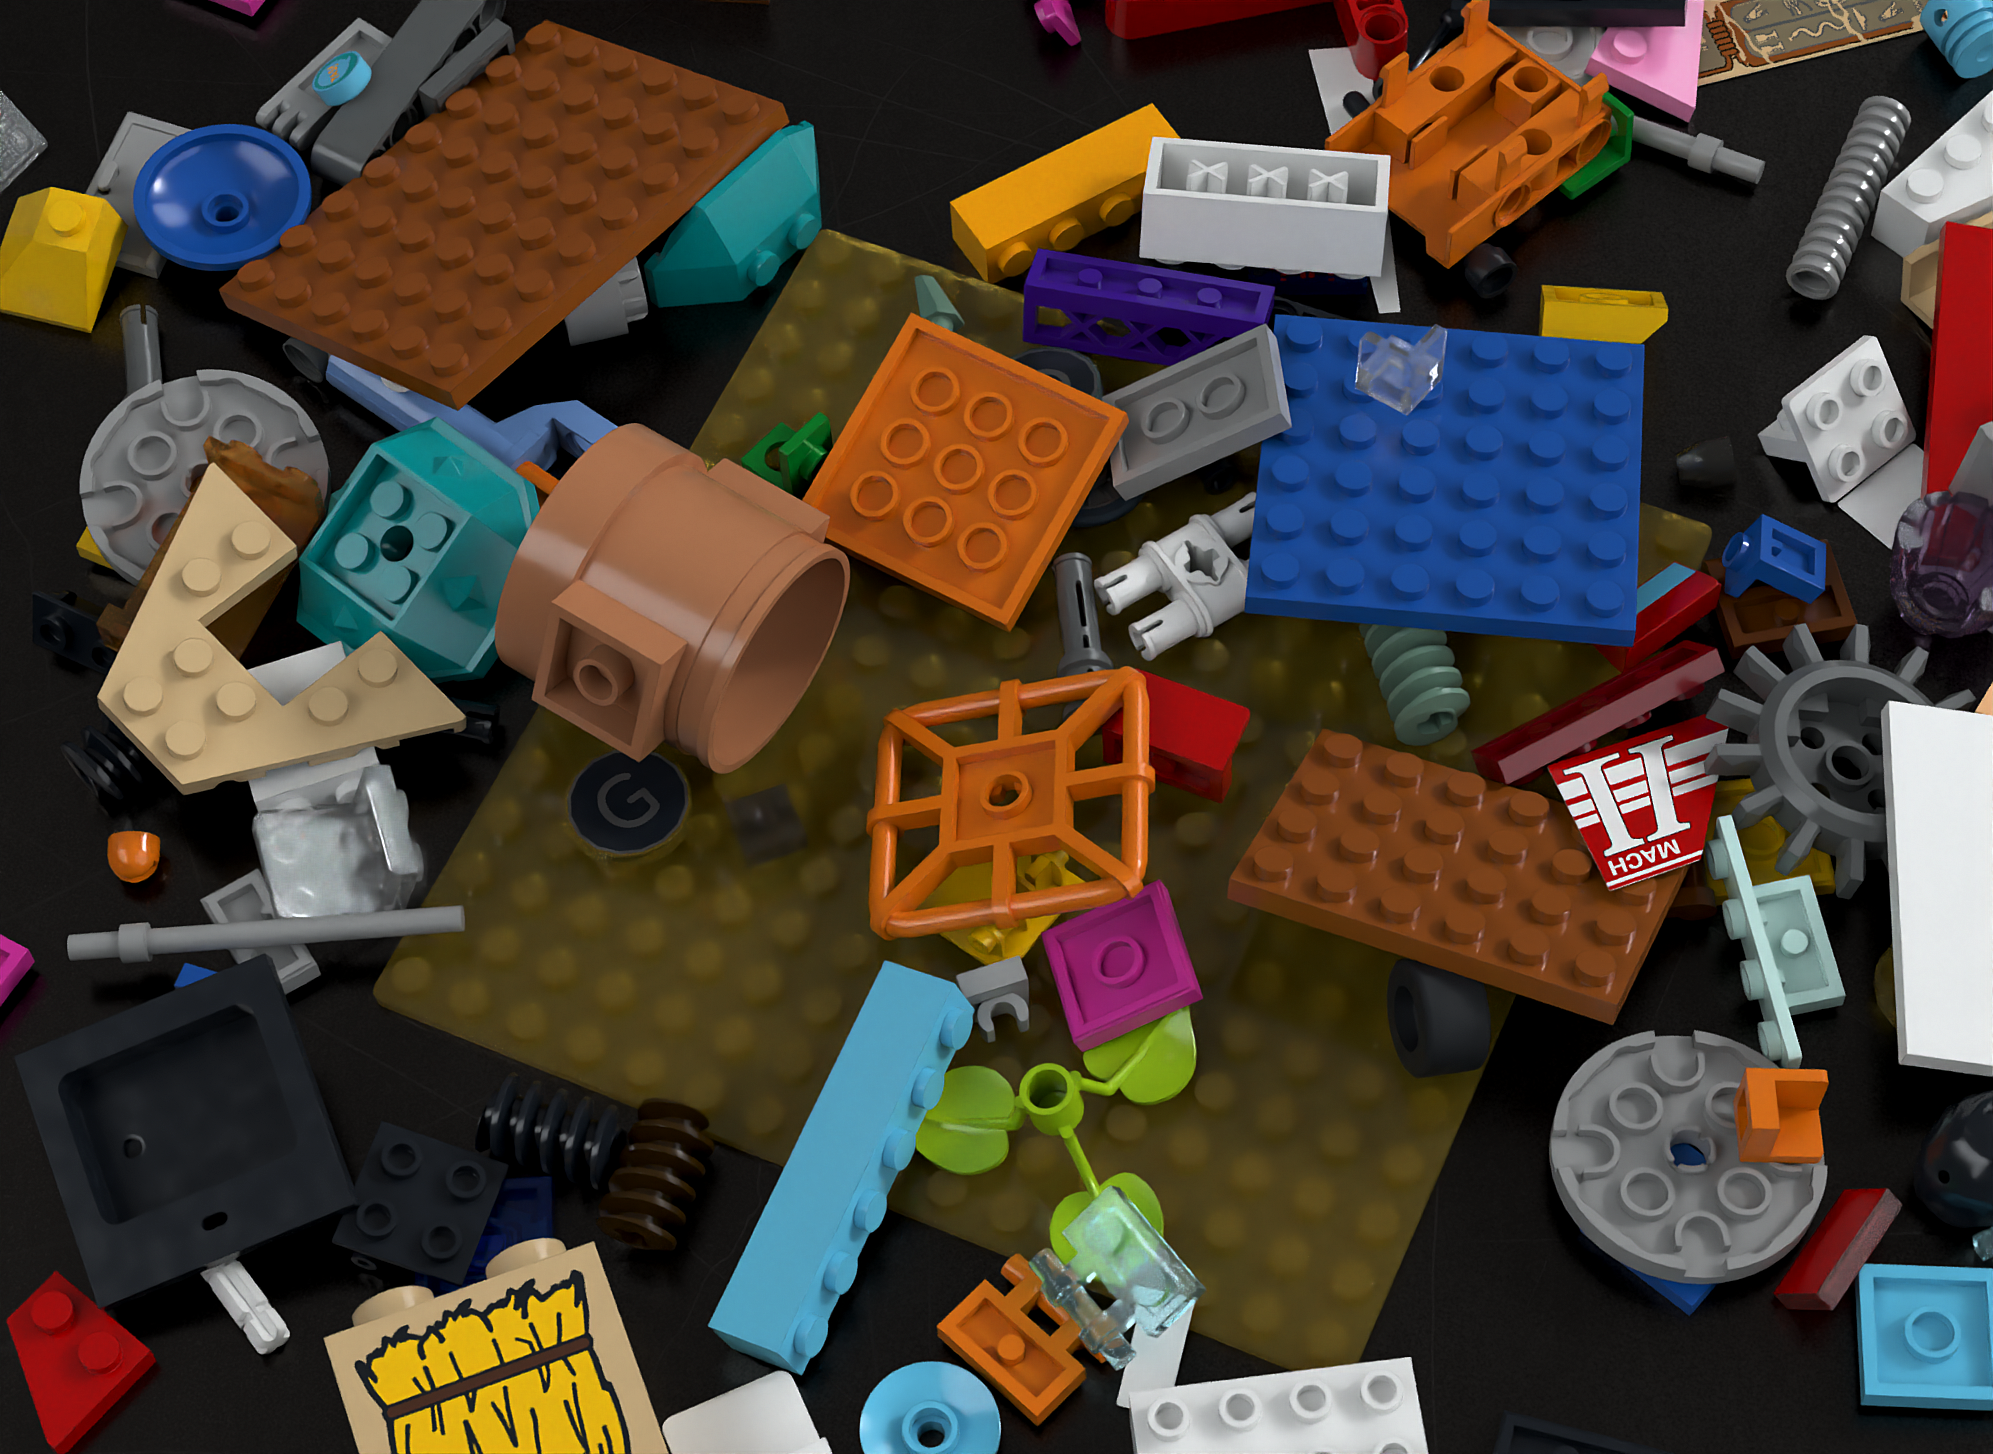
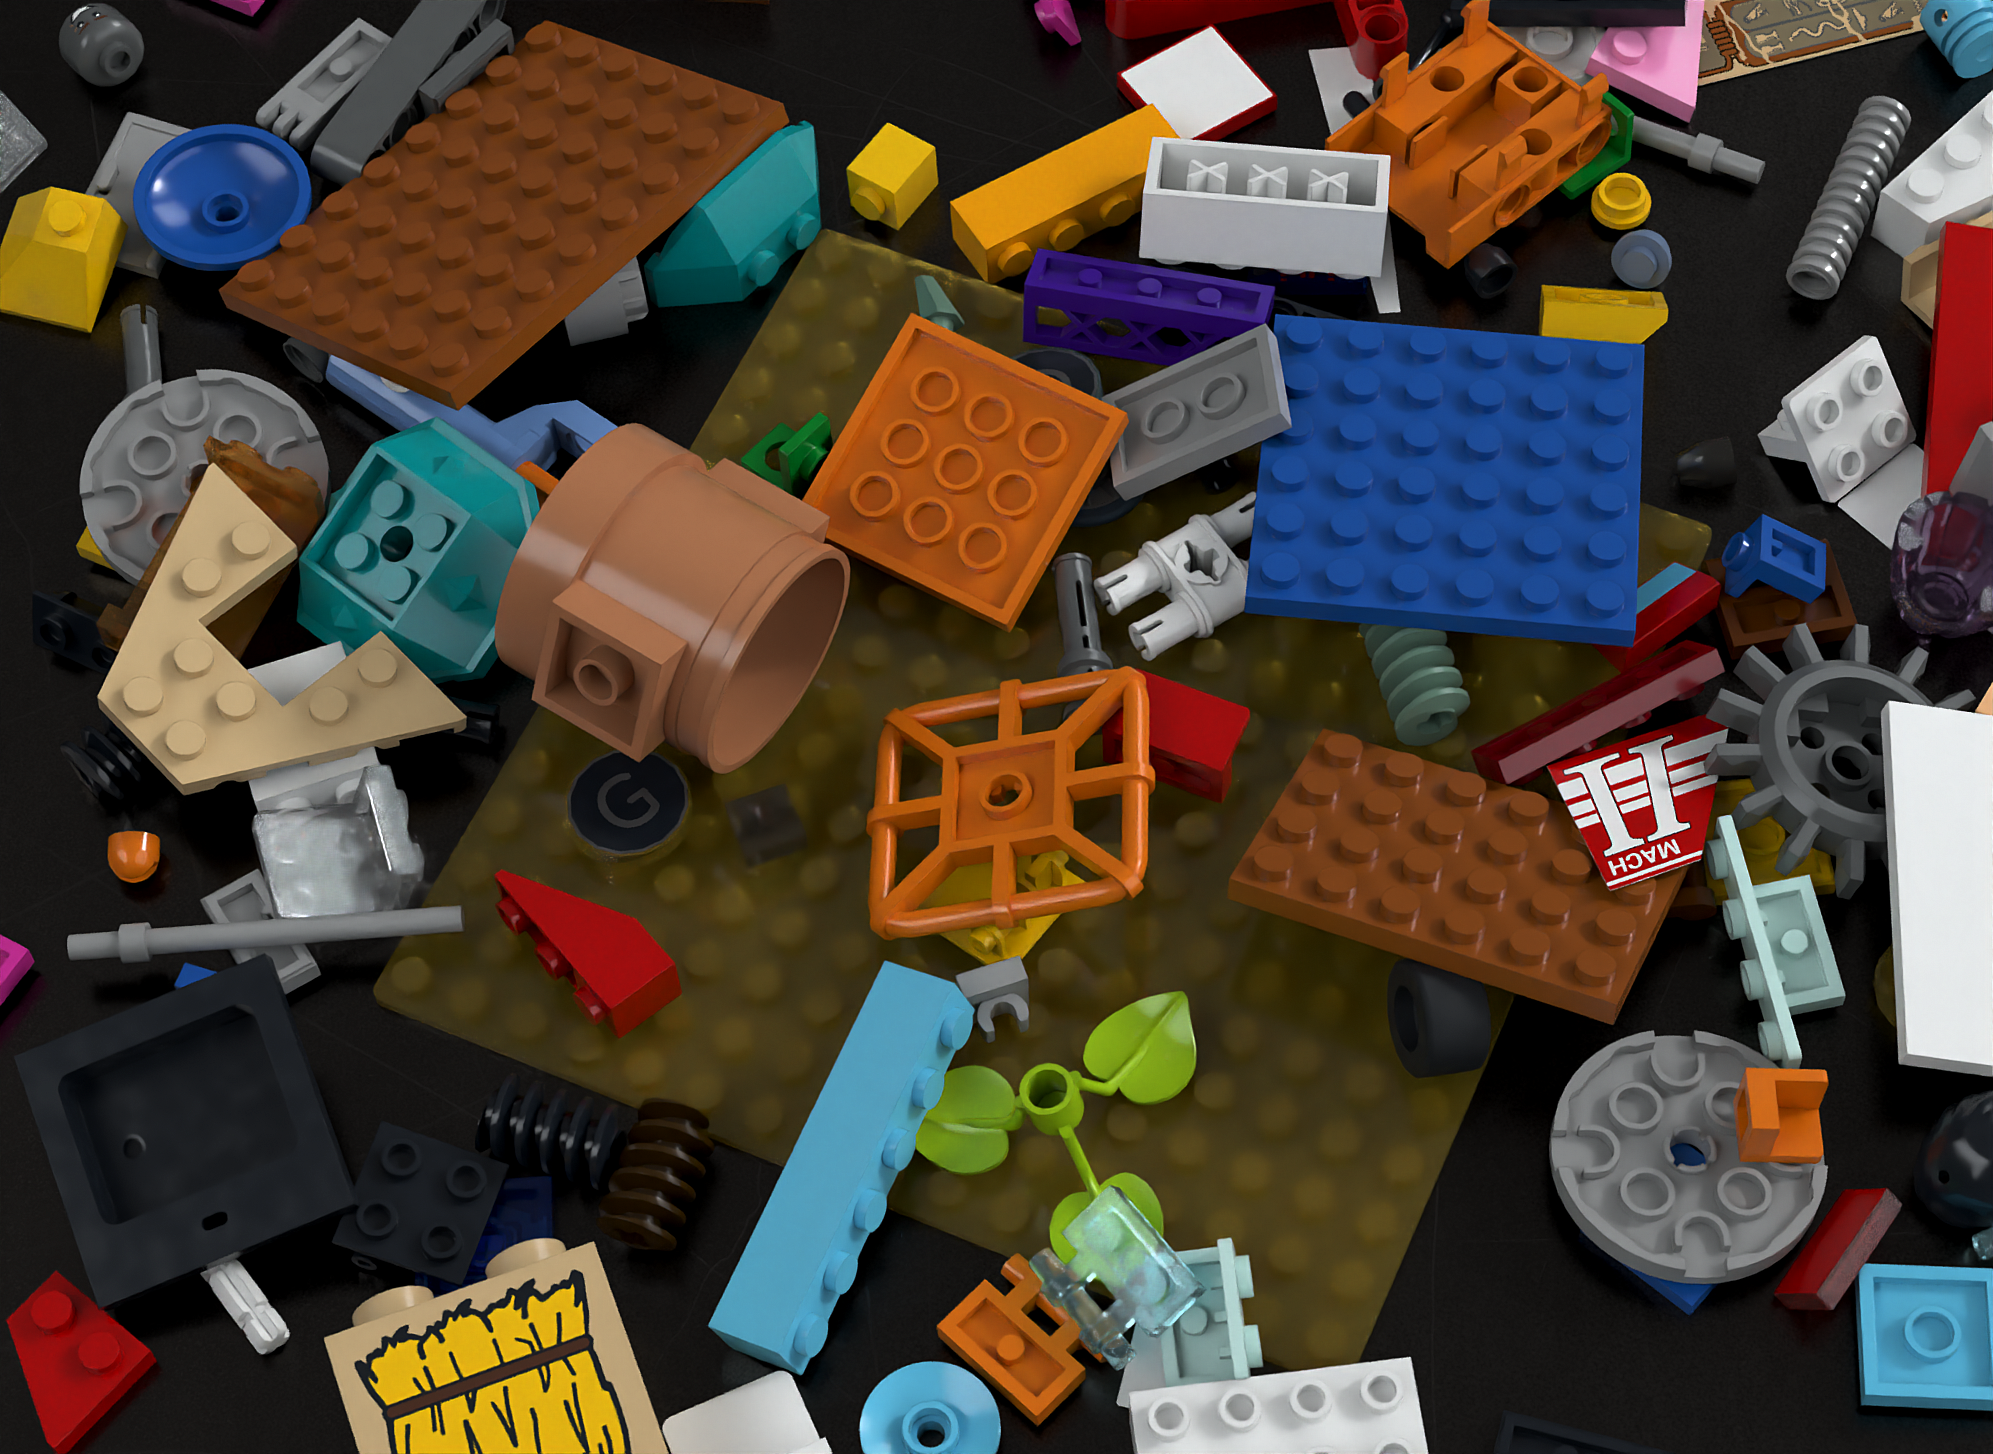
(97, 41): none -> dark grey head
(342, 78): medium azure tile -> none
(602, 953): none -> red slope
(892, 176): none -> yellow brick
(1121, 966): dark pink plate -> none
(1199, 86): none -> white tile
(1211, 1335): none -> light aqua bracket
(1399, 371): clear panel -> none
(1621, 201): none -> yellow plate
(1641, 259): none -> sand blue plate

